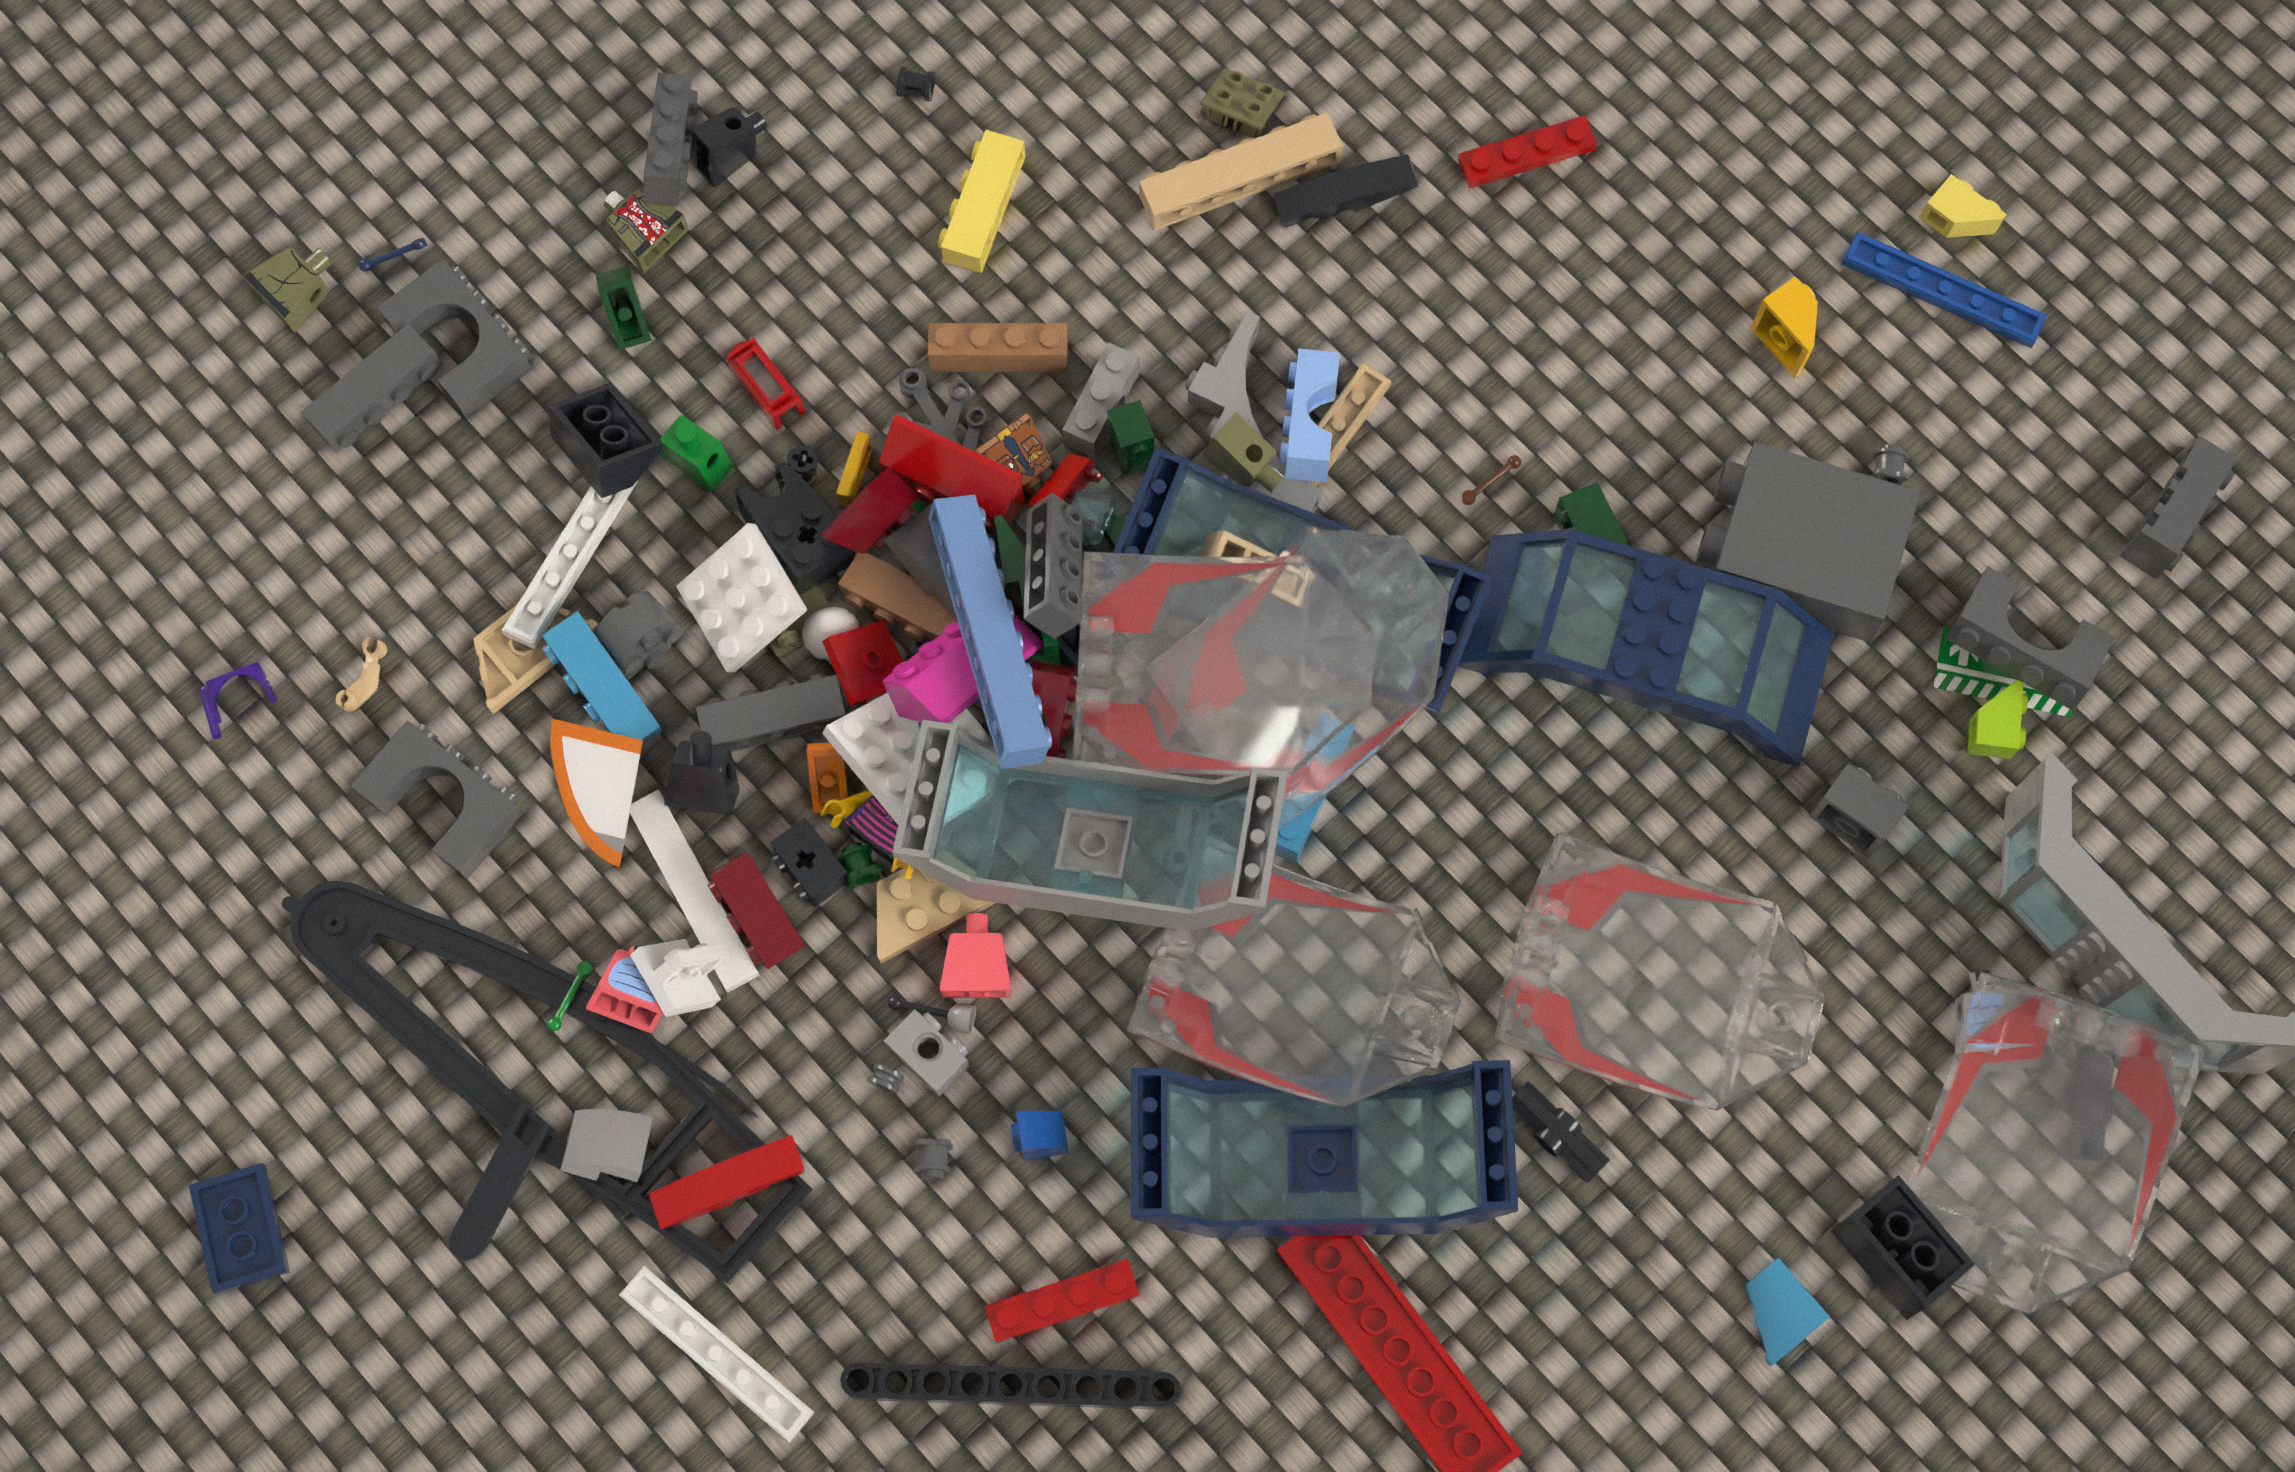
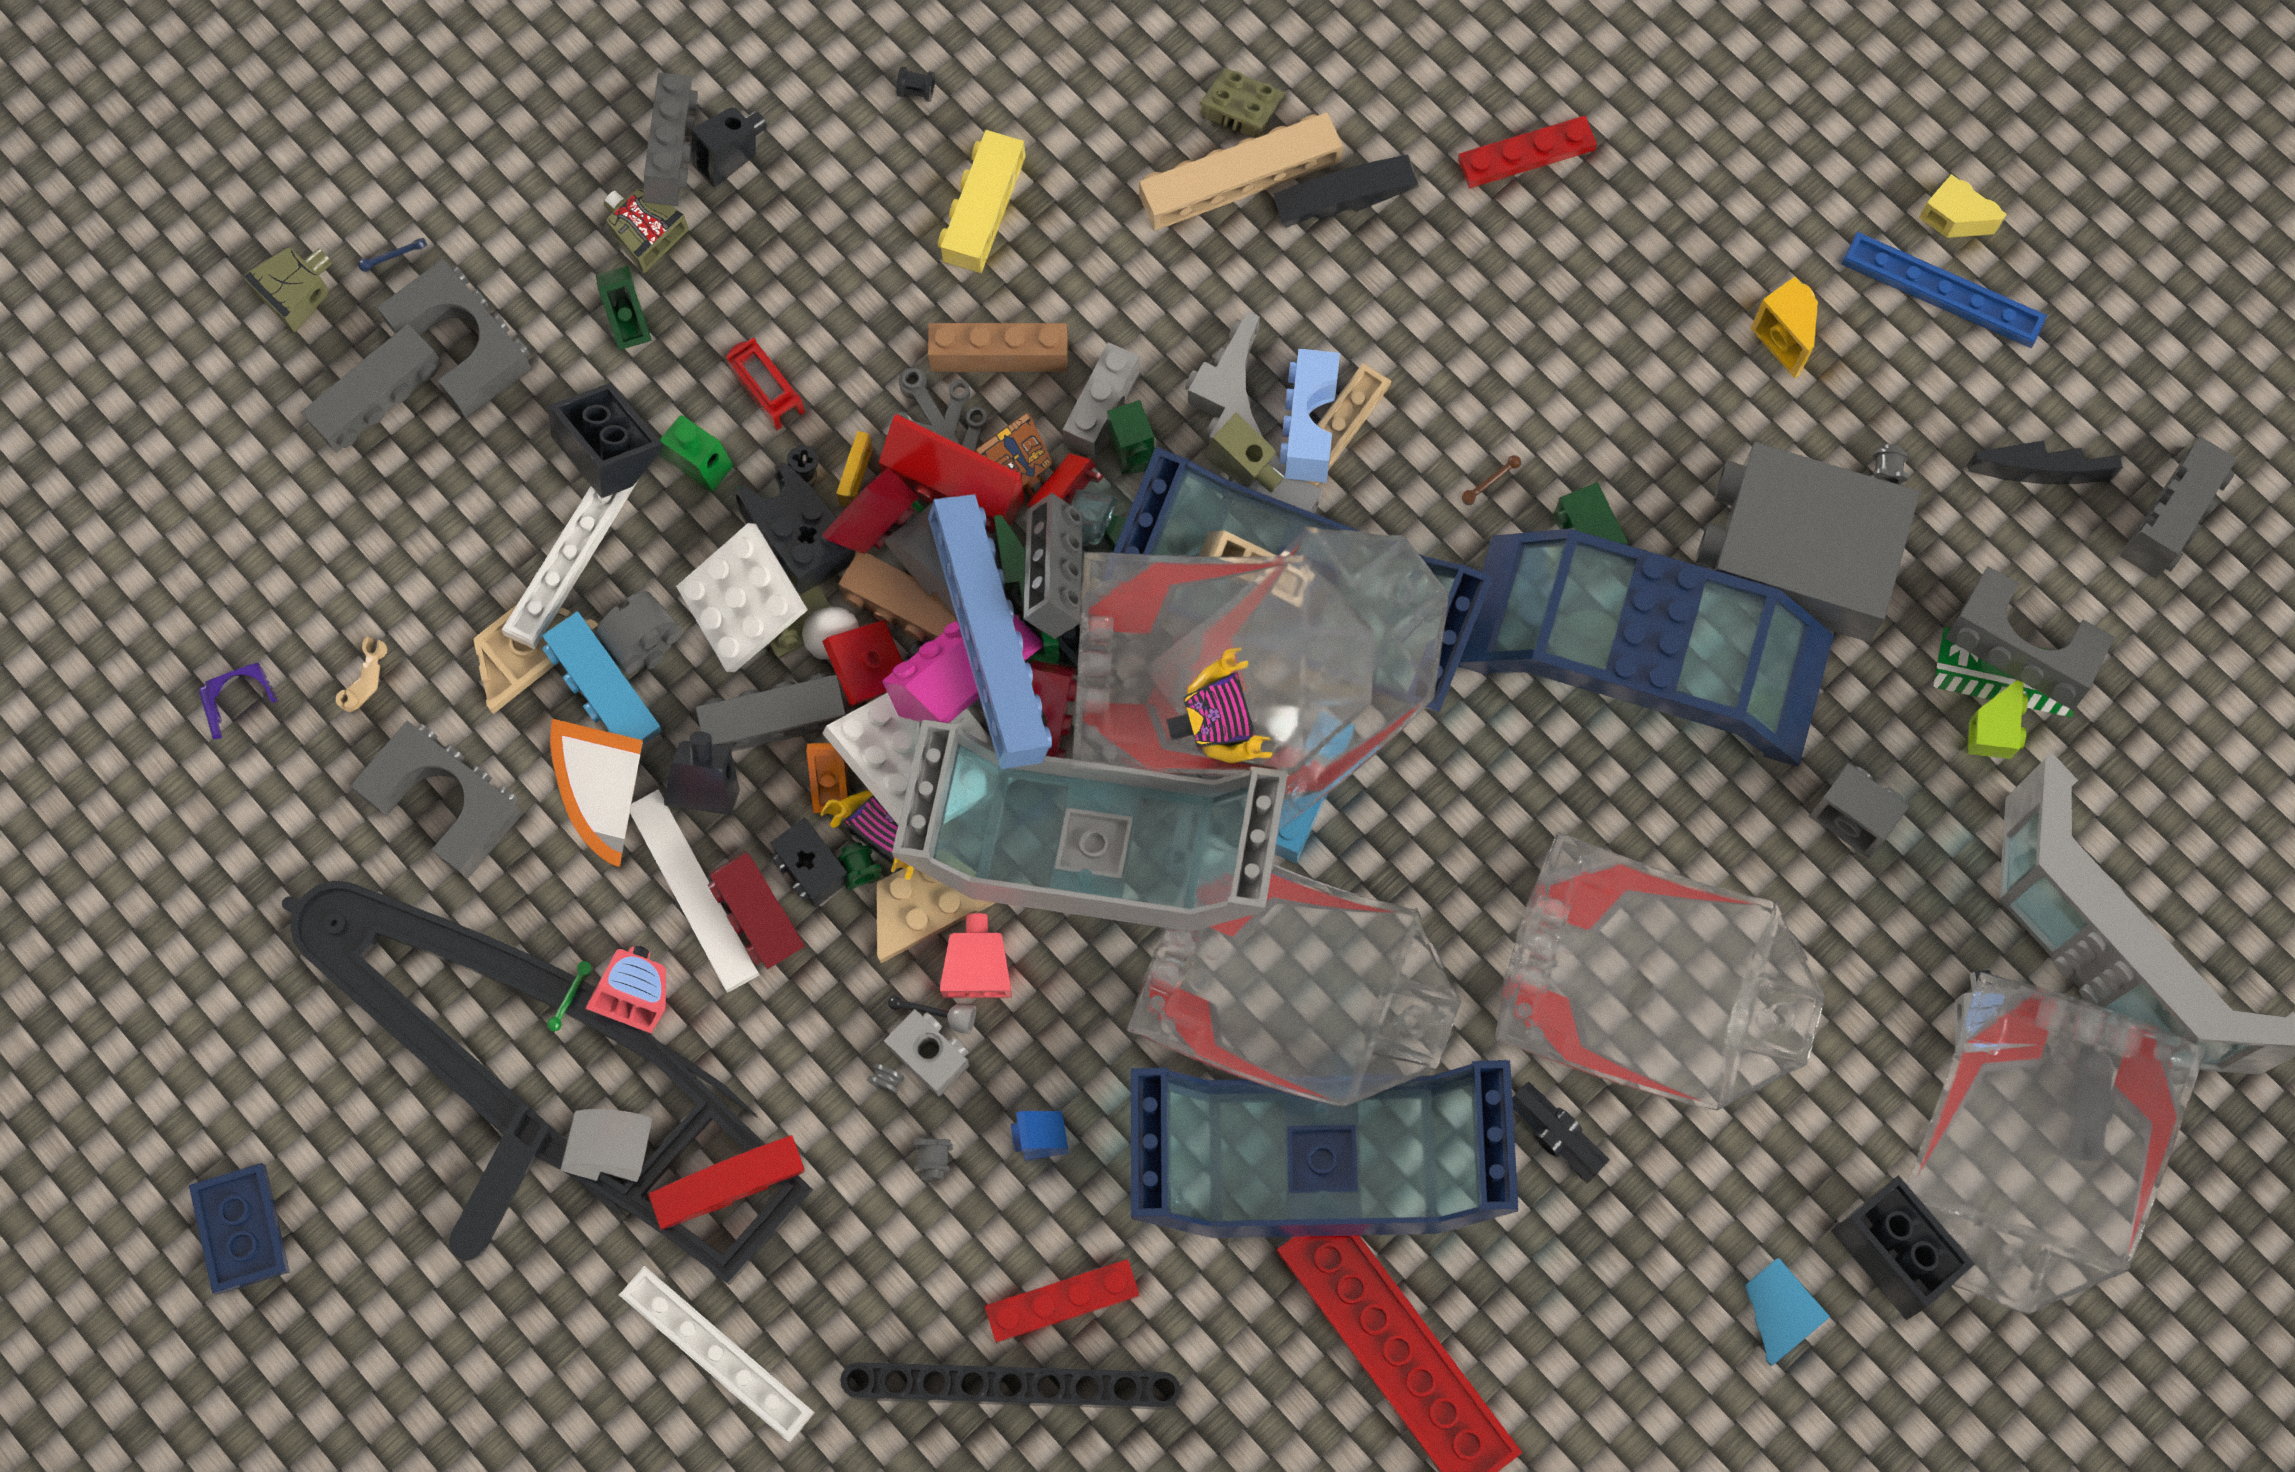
(680, 974): white bracket -> none
(1219, 714): none -> torso
(2034, 465): none -> black slope

